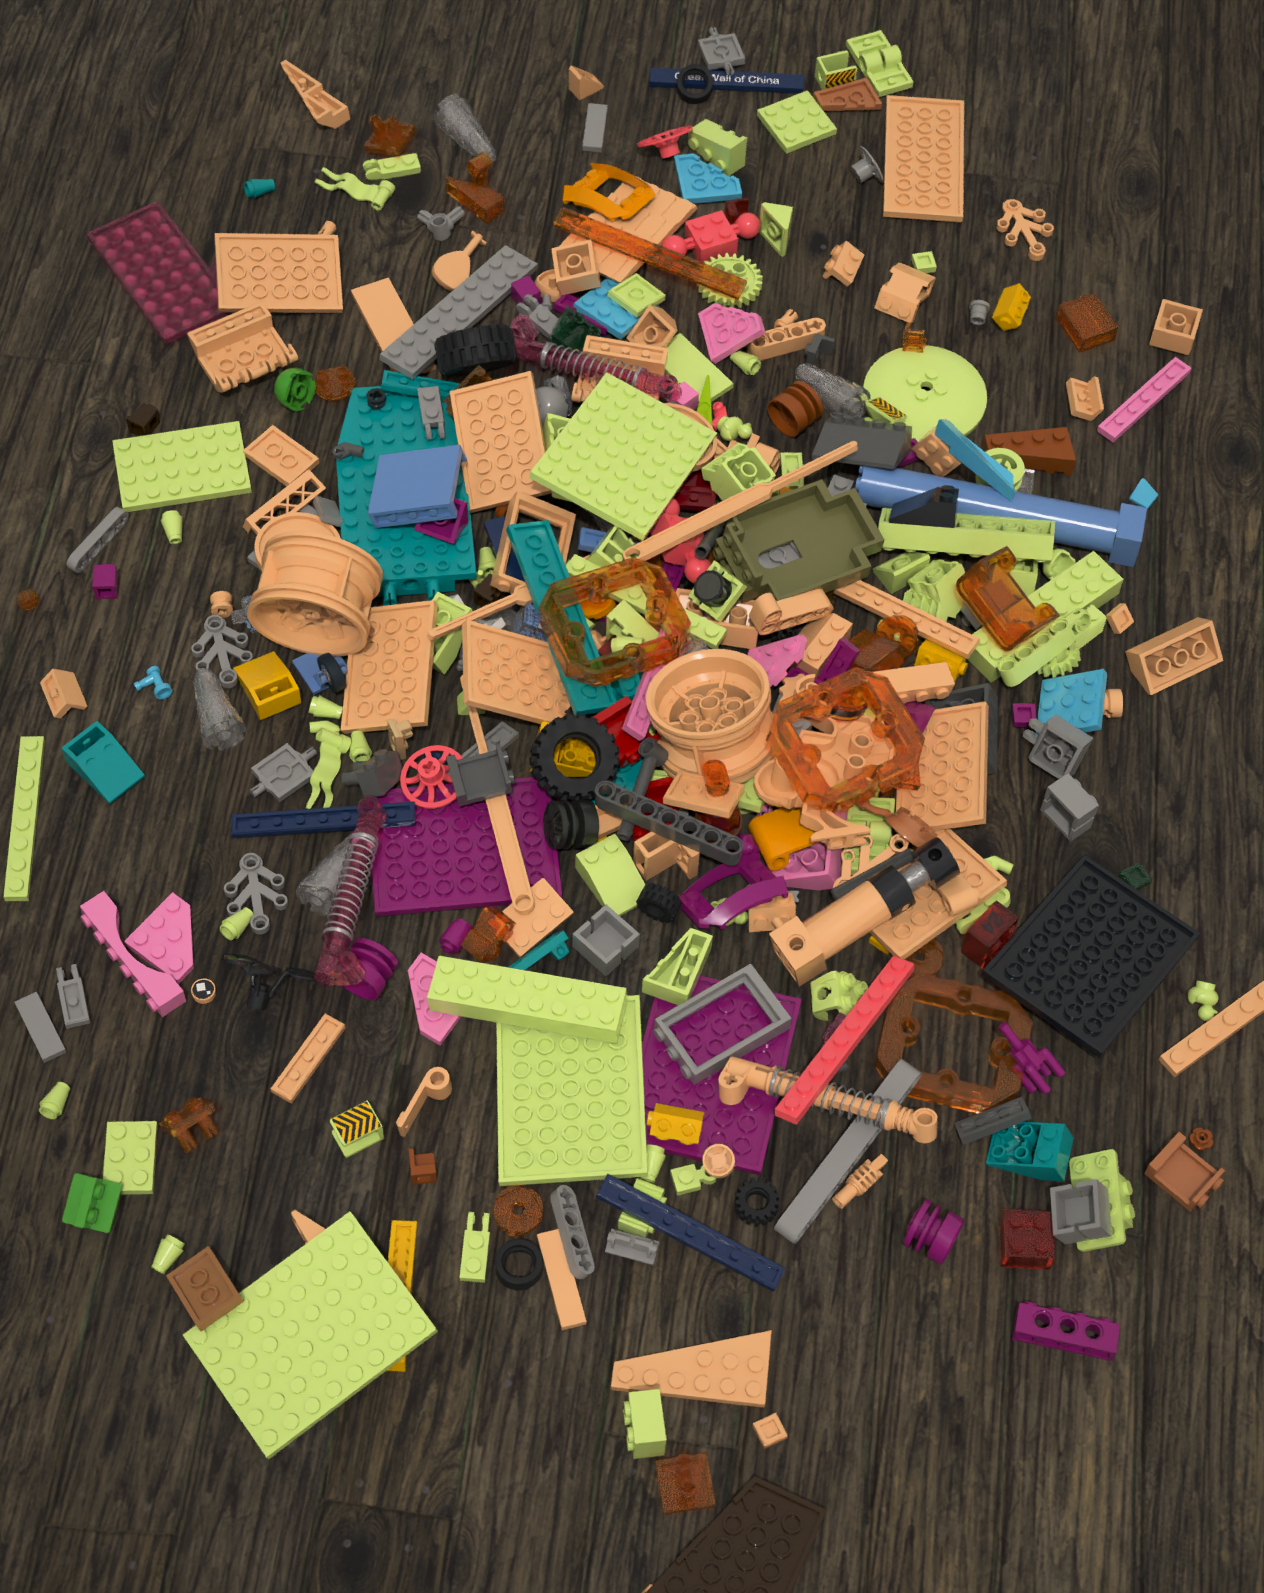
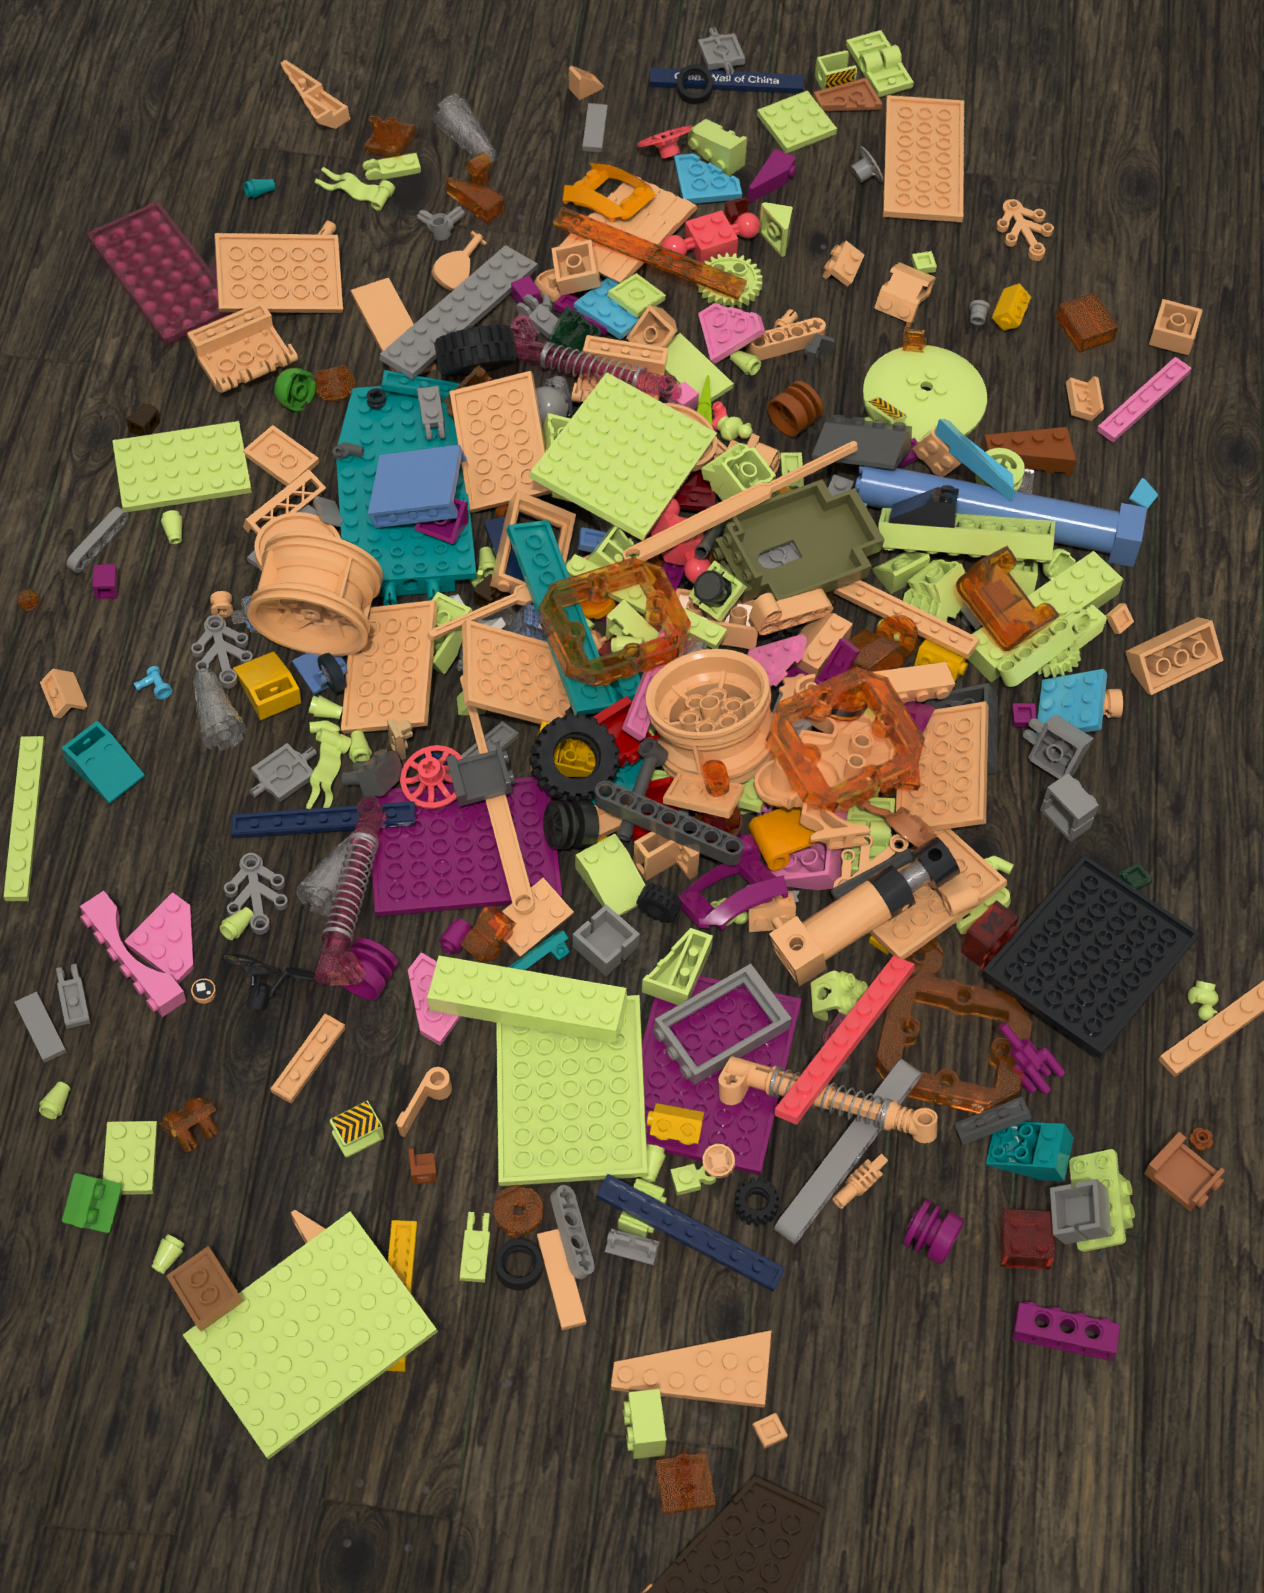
(772, 175): none -> magenta slope
(835, 392): clear cone -> none

